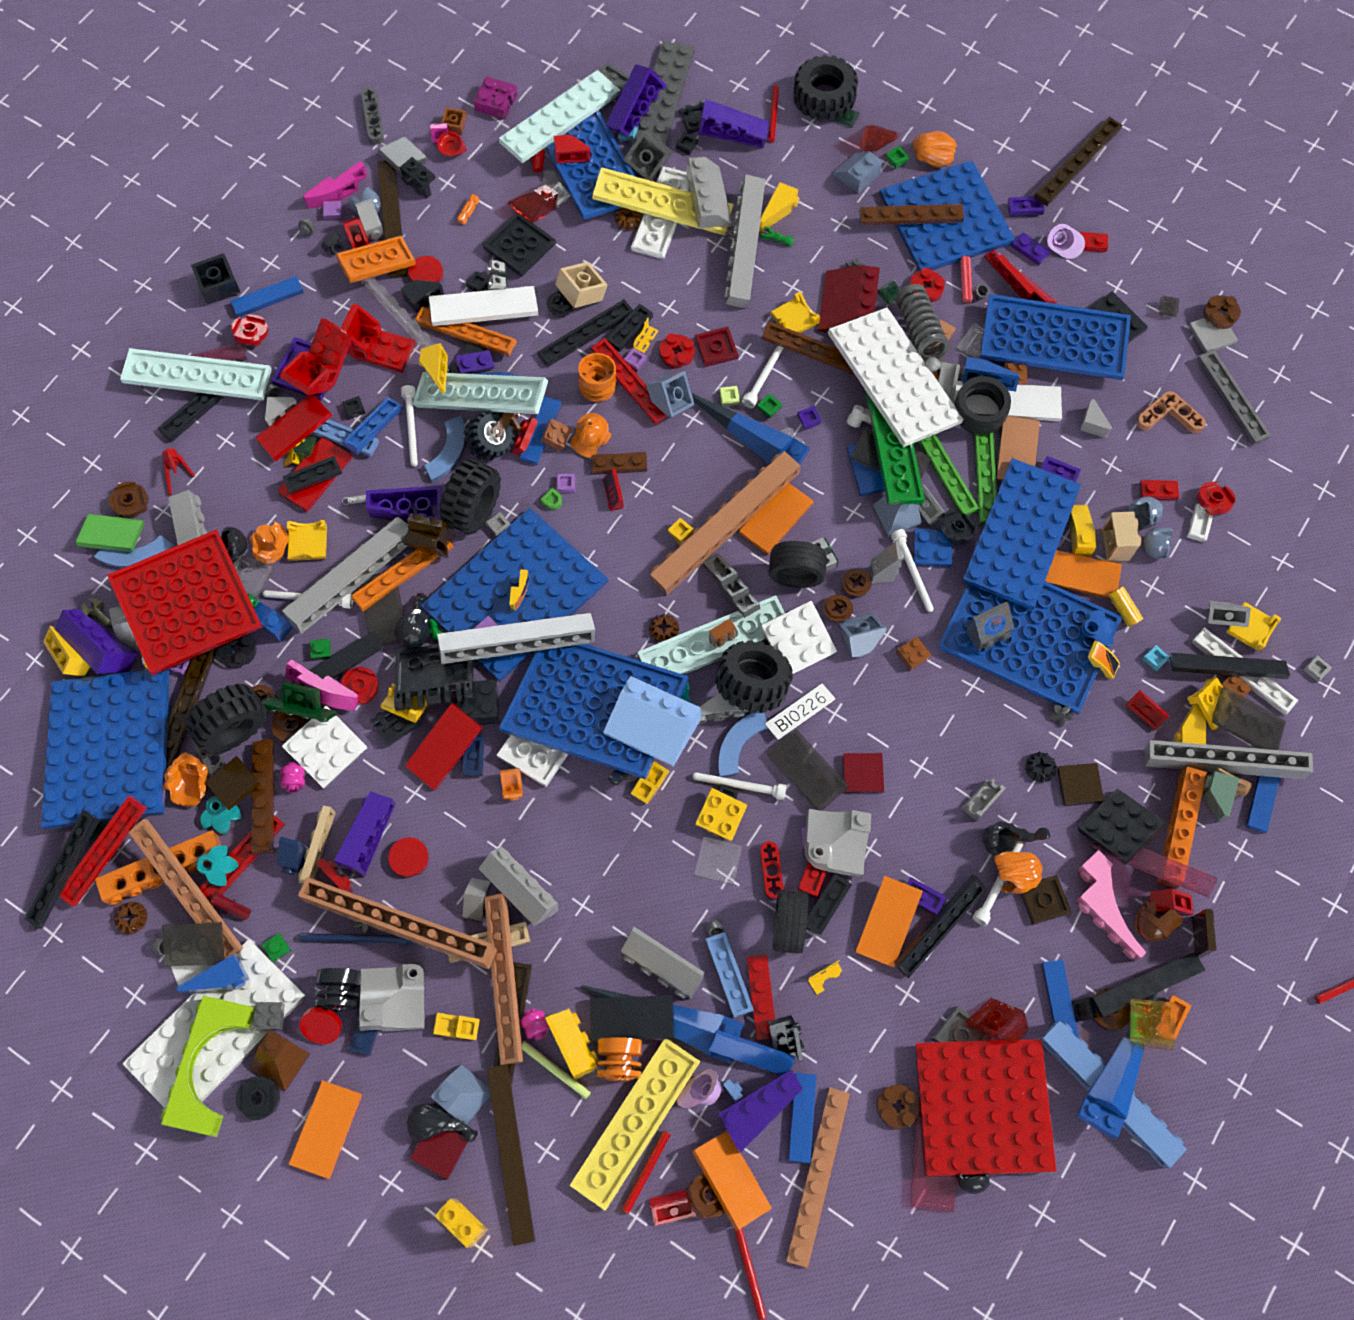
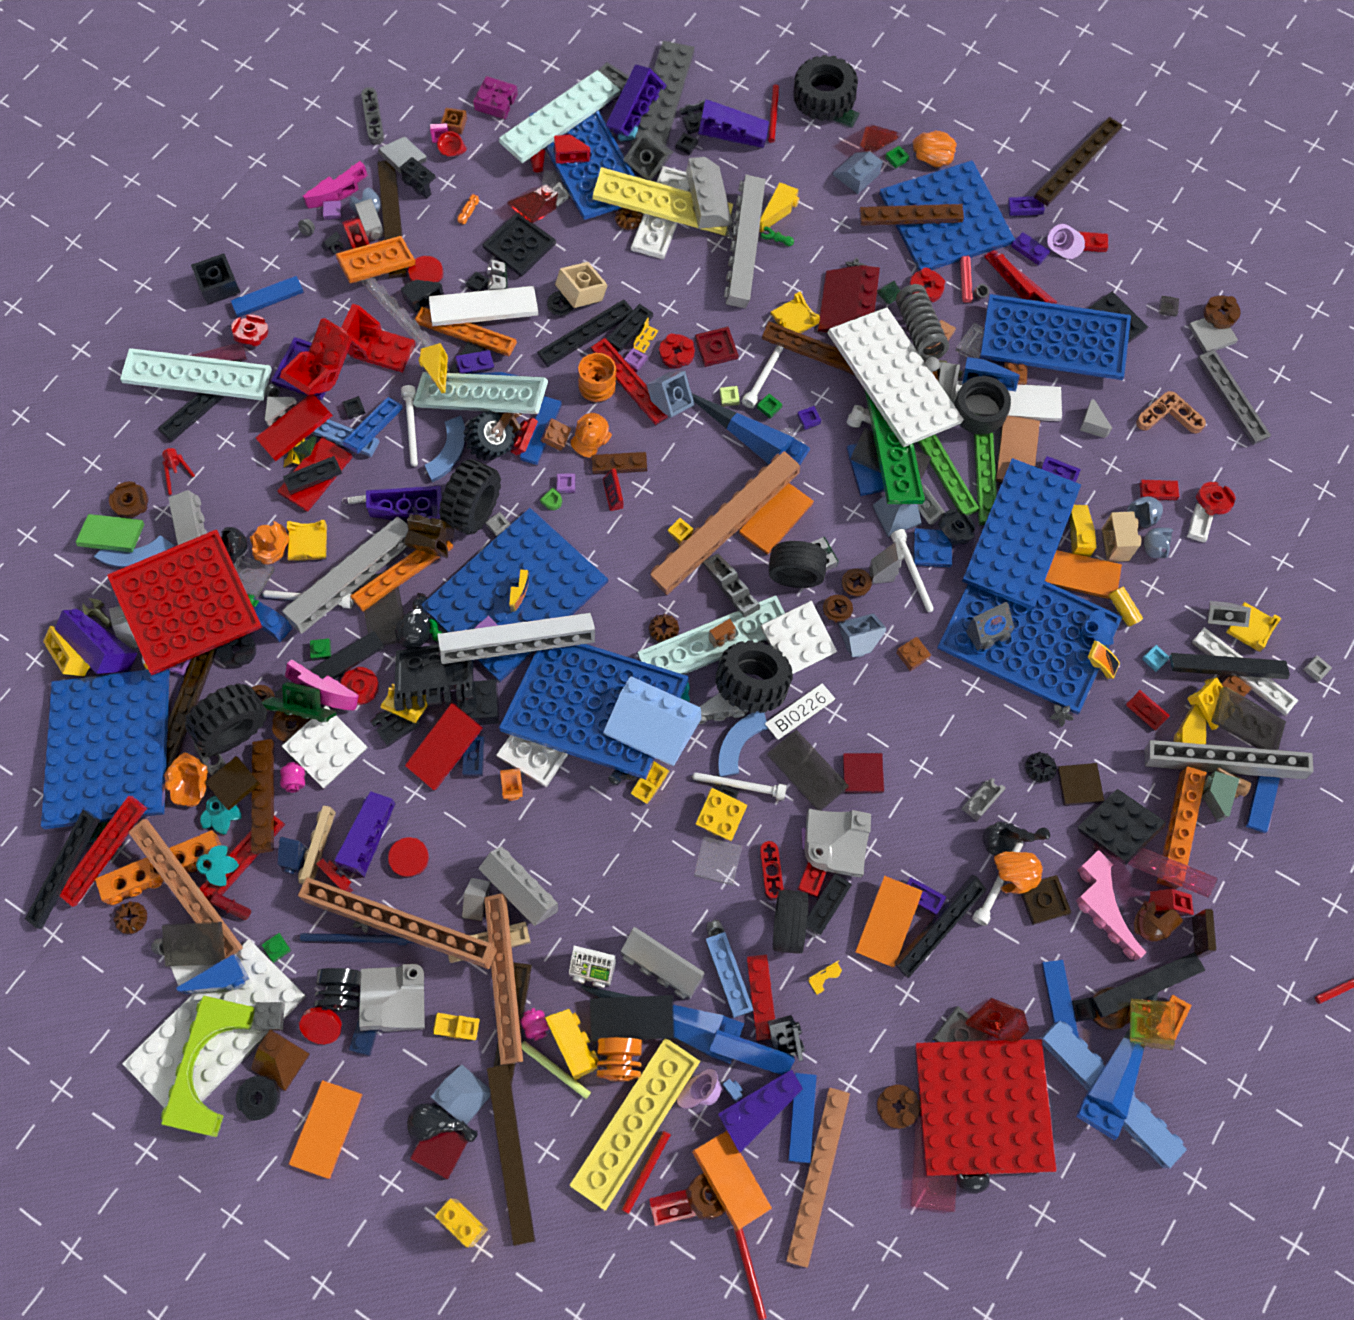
(592, 967): none -> slope

